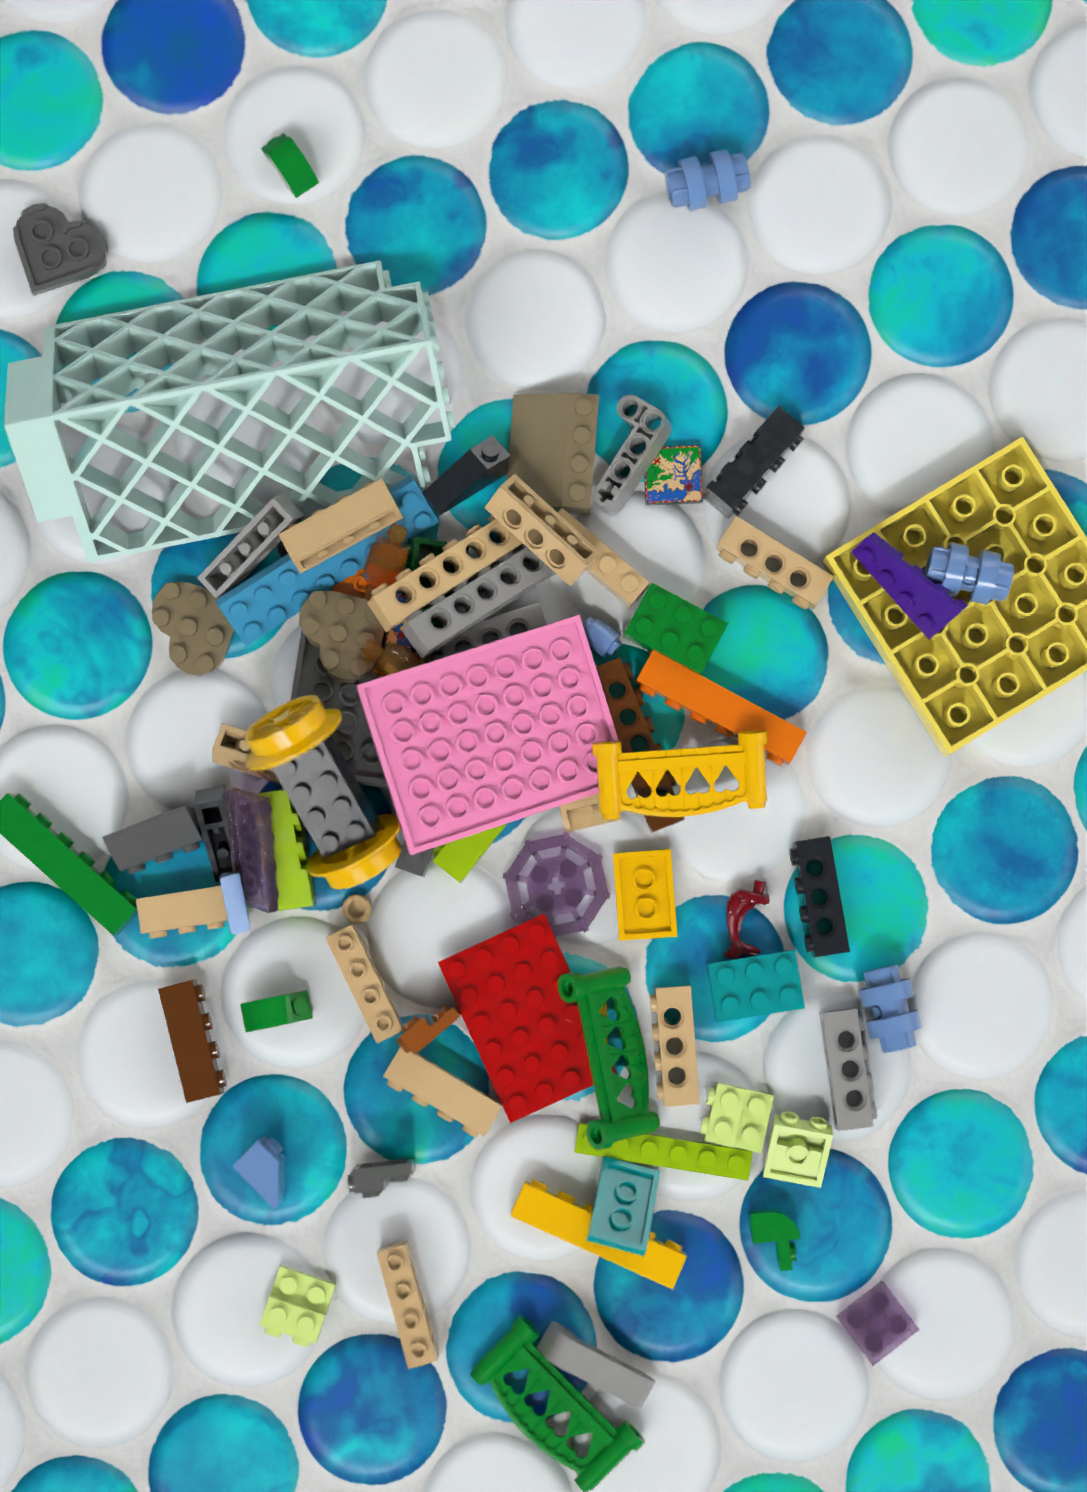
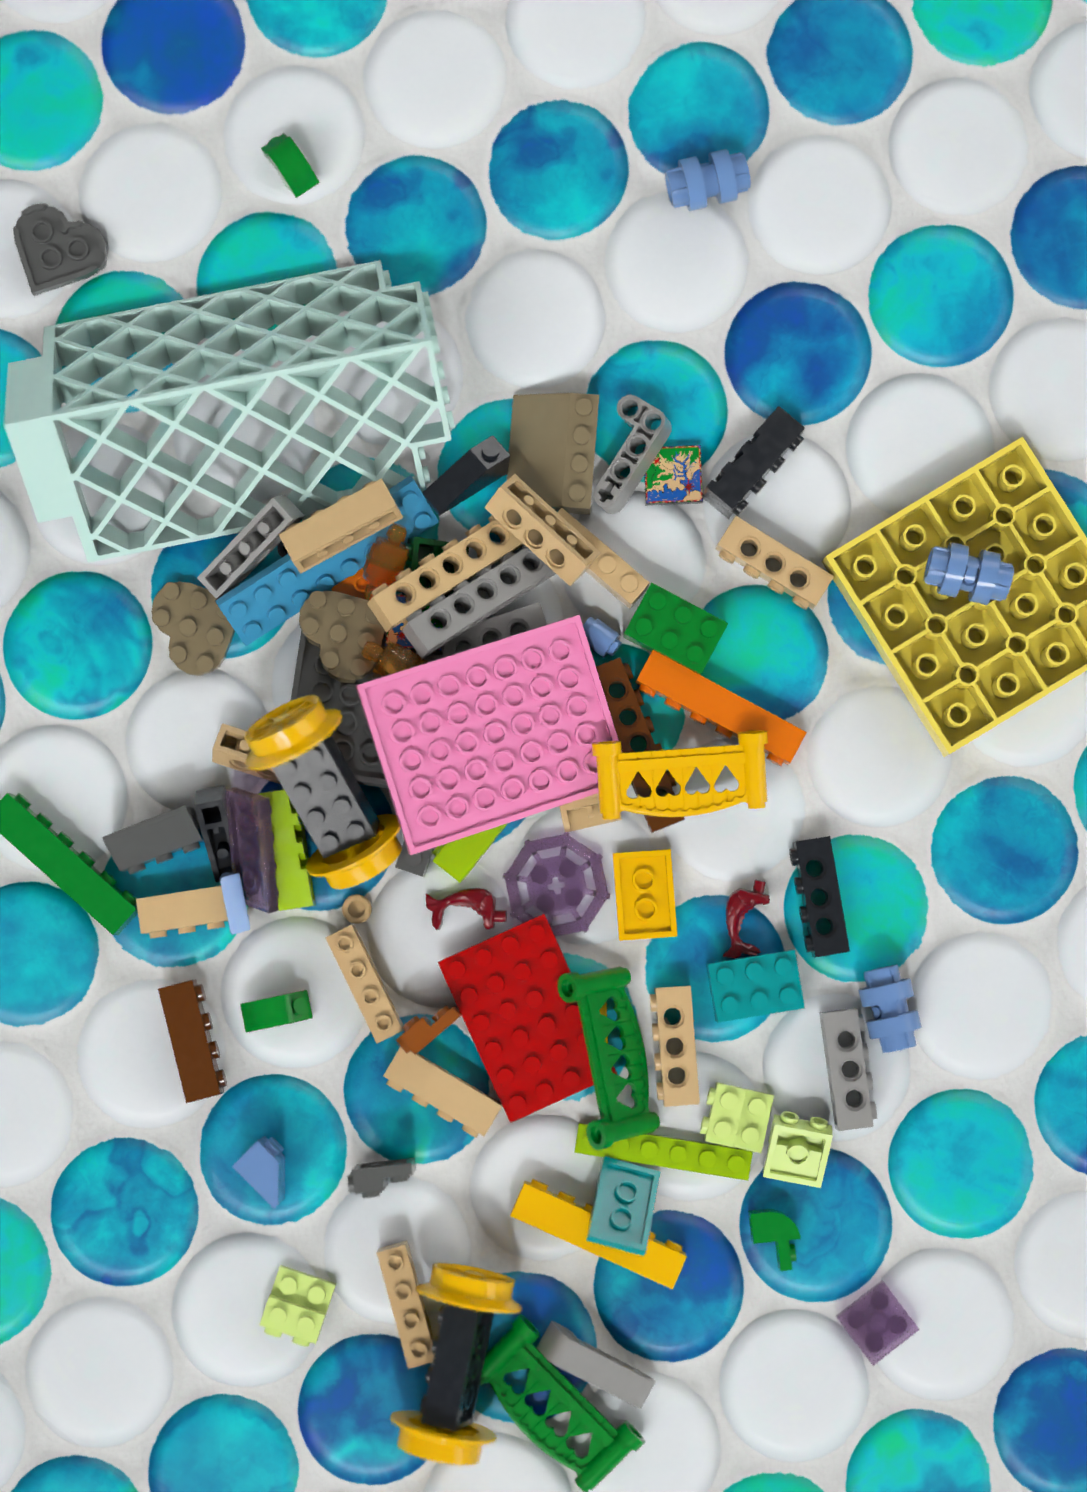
(445, 1424): none -> brick
(476, 898): none -> dark red animal
(916, 595): dark purple wing -> none

